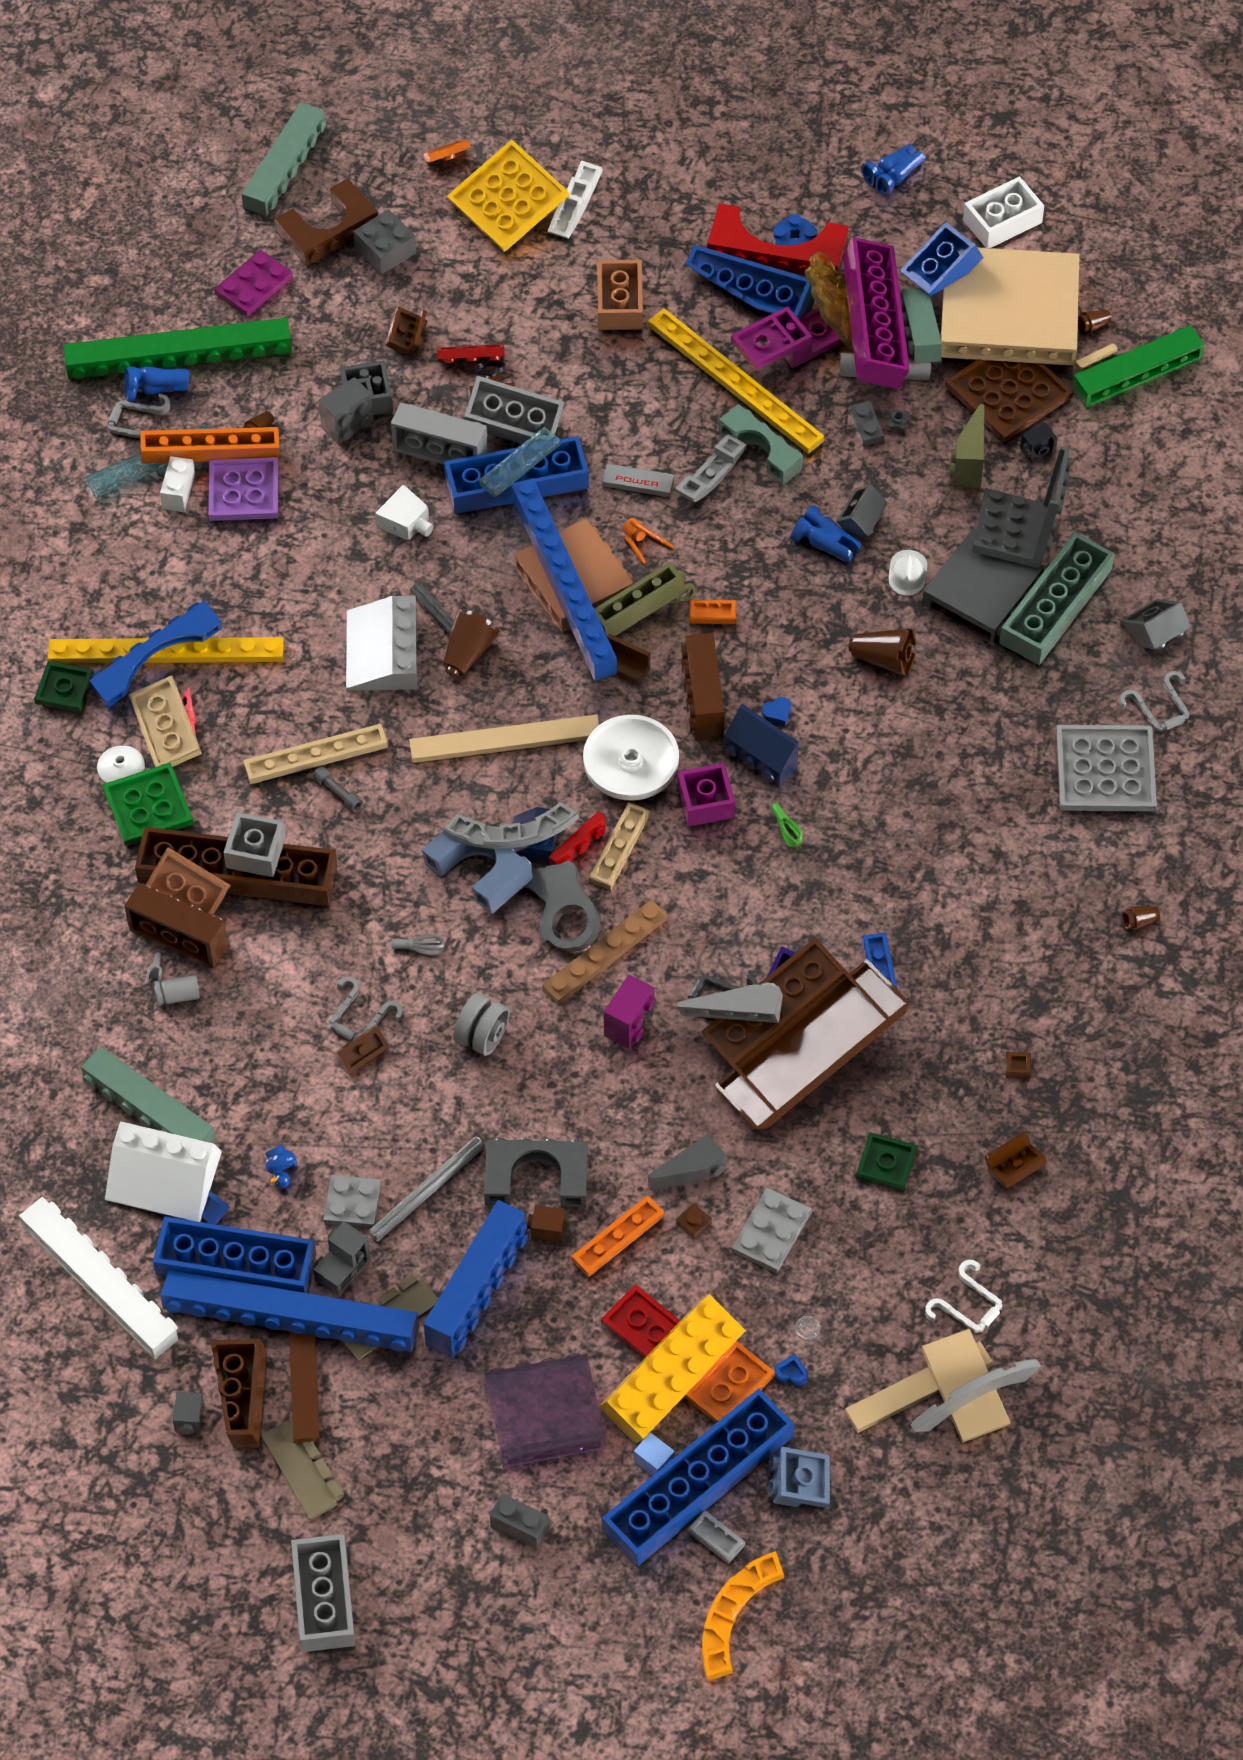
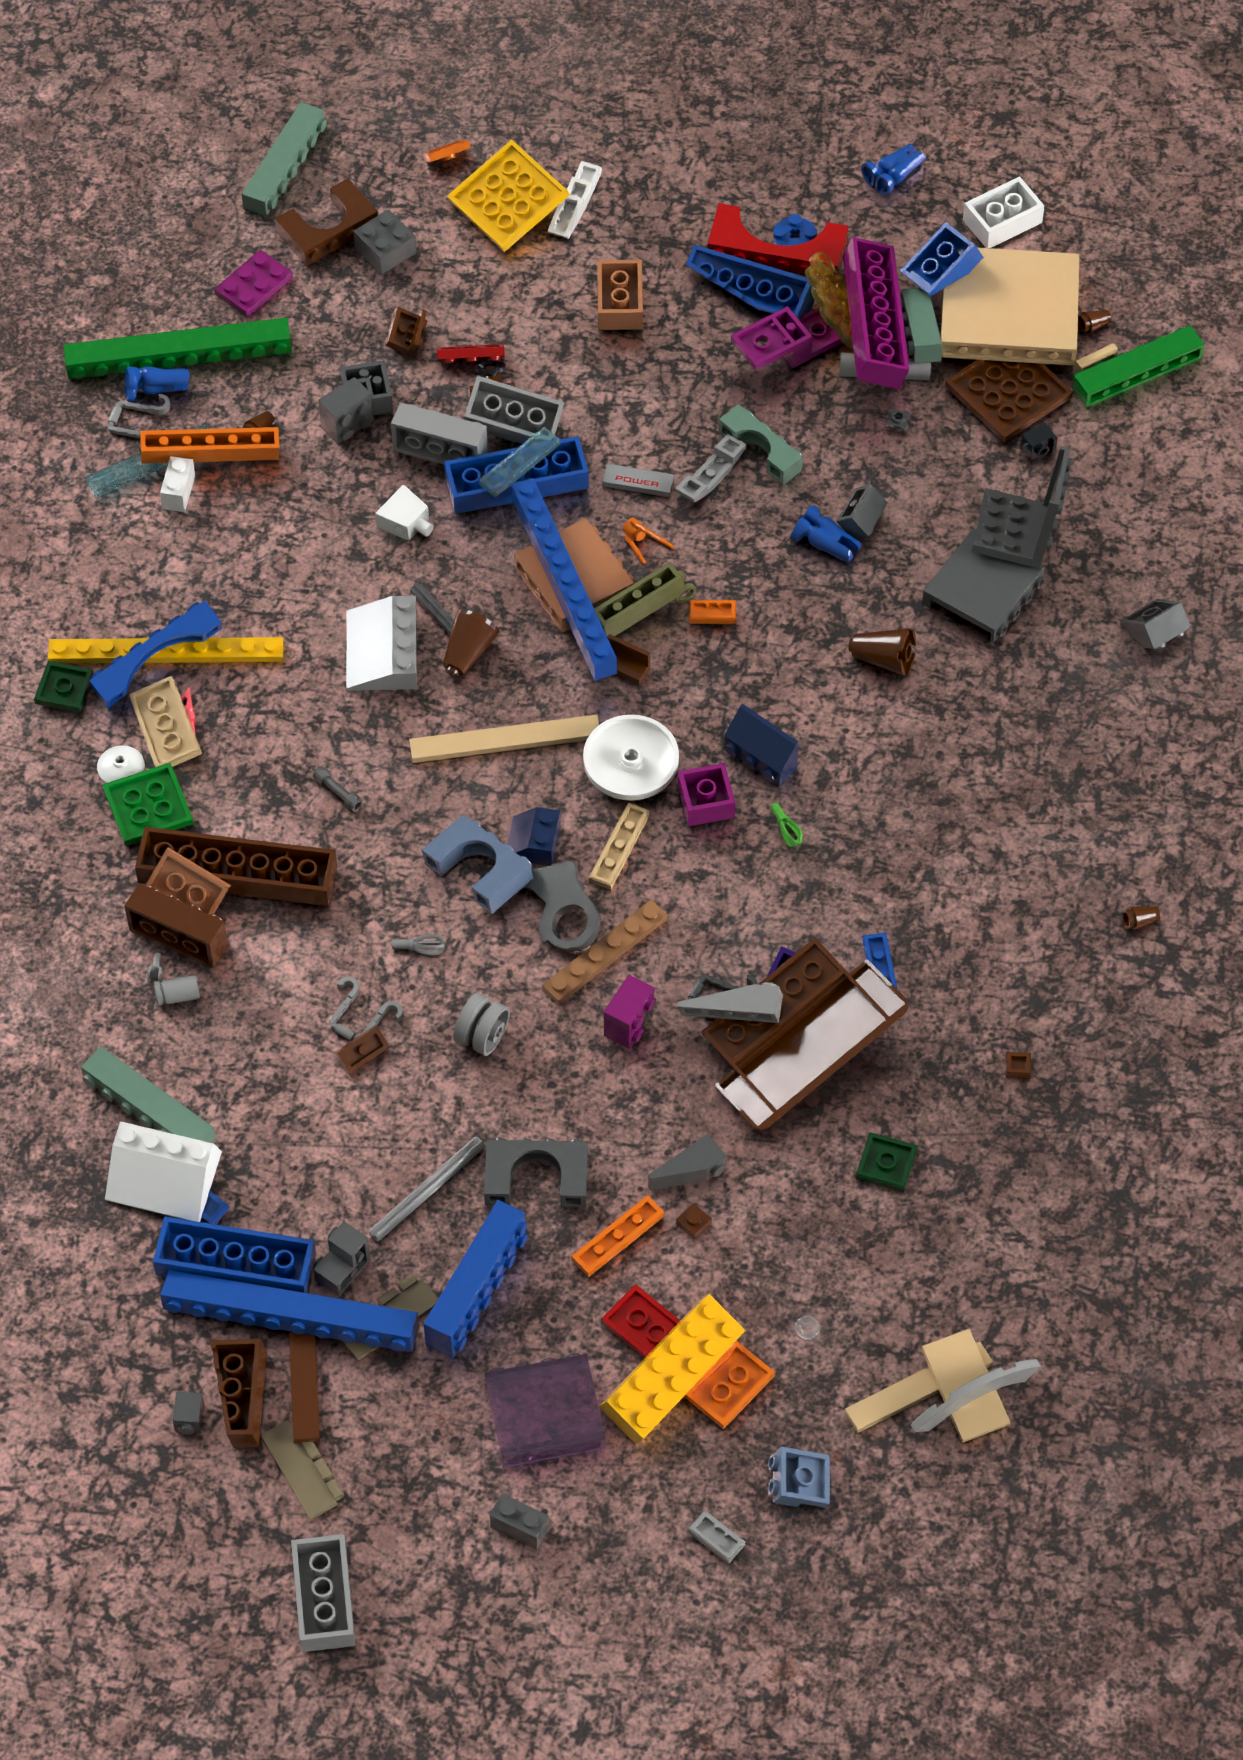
(99, 1277): white brick -> none
(243, 489): medium lavender plate -> none
(254, 844): light grey brick -> none
(277, 1161): blue animal -> none
(315, 753): tan plate -> none
(352, 1201): light grey plate -> none
(511, 835): light grey tile -> none
(547, 1224): reddish brown brick -> none
(579, 840): red plate -> none
(653, 1454): light blue brick -> none
(697, 1477): blue brick -> none
(702, 687): reddish brown brick -> none
(727, 1607): light orange tile -> none
(736, 381): yellow plate -> none
(771, 1230): light grey plate -> none
(777, 711): blue tile -> none
(791, 1371): blue tile -> none
(866, 423): dark grey plate -> none
(907, 572): white piece -> none
(968, 457): olive slope -> none
(988, 1317): white piece -> none
(1014, 1160): reddish brown bracket -> none
(1056, 598): sand green brick -> none
(1106, 768): light grey plate -> none
(1168, 724): light grey piece -> none

